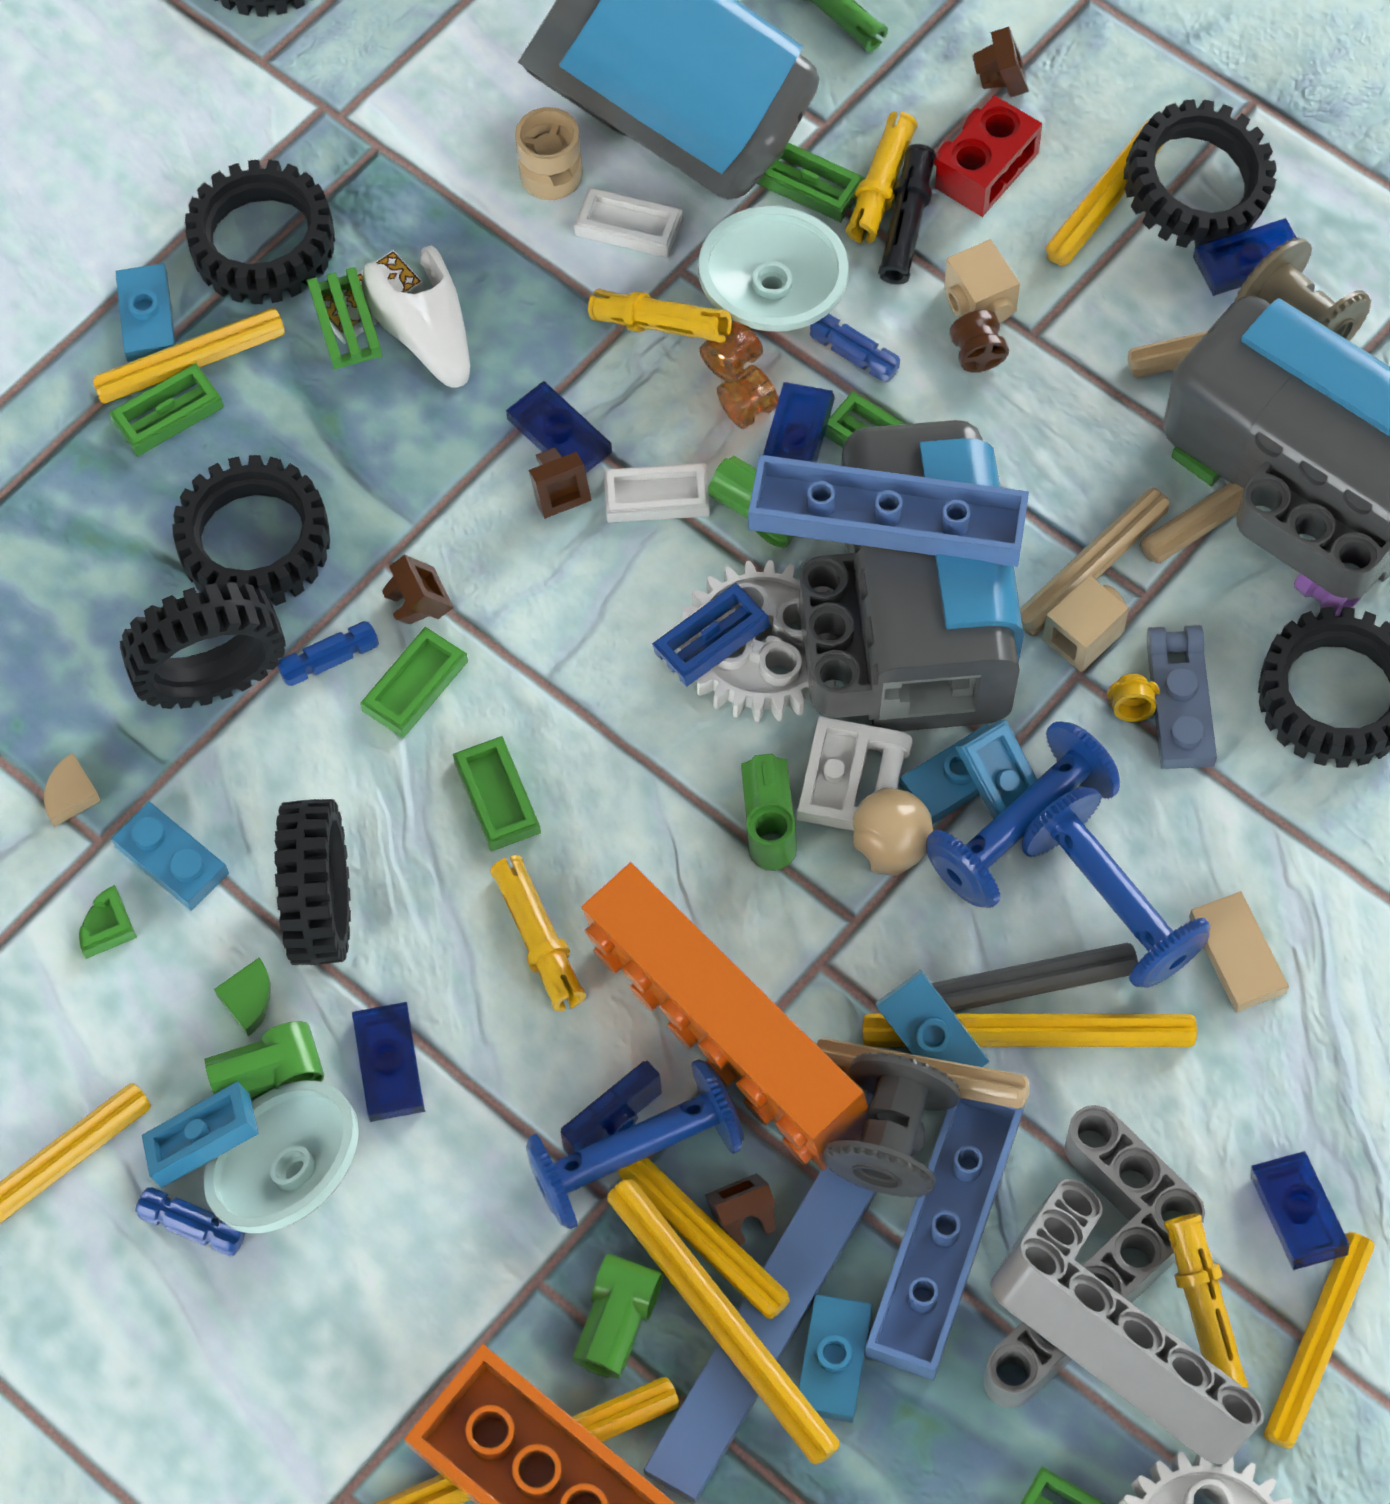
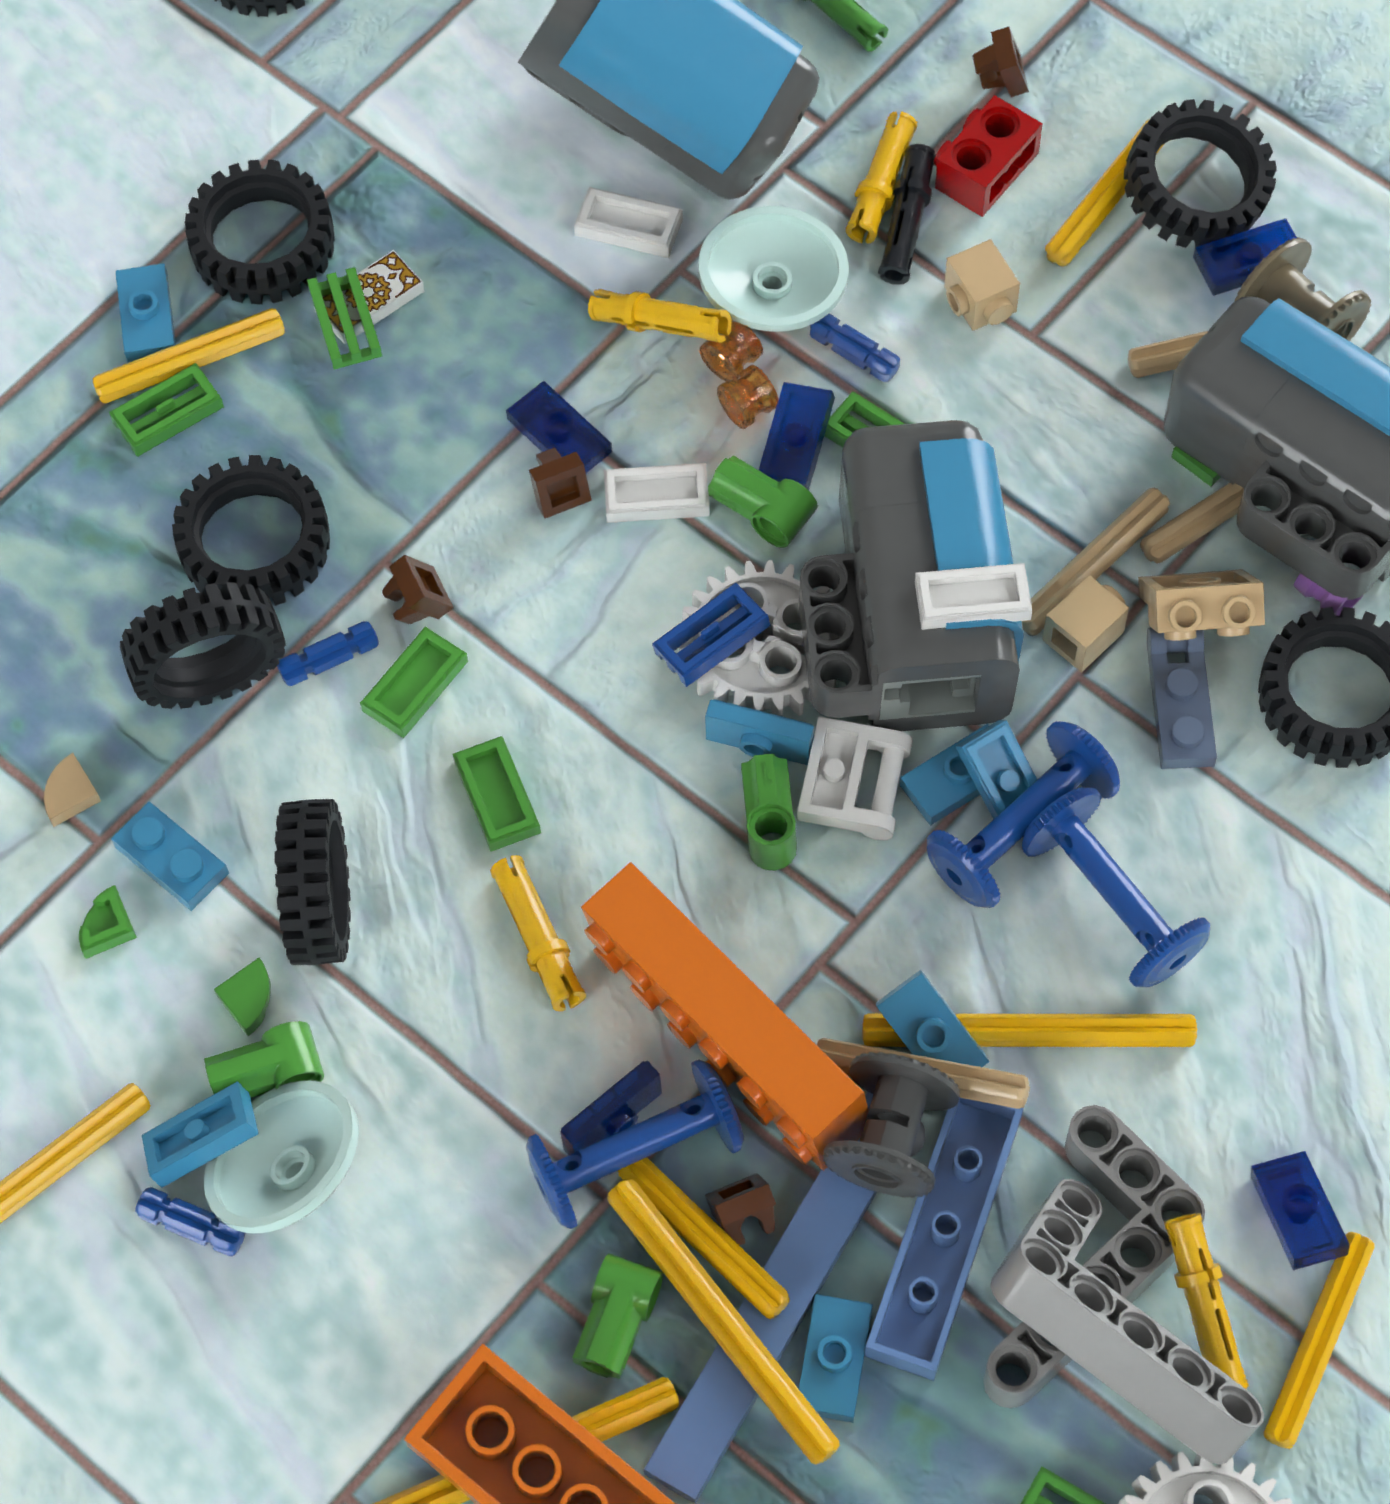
(388, 1062): clear blue plate -> none
(425, 321): white animal -> none
(549, 153): tan wheel -> none
(758, 732): none -> dark azure plate
(806, 186): bright green tile -> none
(887, 510): medium blue piece -> none
(892, 830): tan hair -> none
(973, 595): none -> white tile
(979, 341): reddish brown wheel -> none
(1038, 977): dark grey axle -> none
(1133, 698): yellow plate -> none
(1203, 602): none -> tan plate
(1240, 953): tan tile -> none

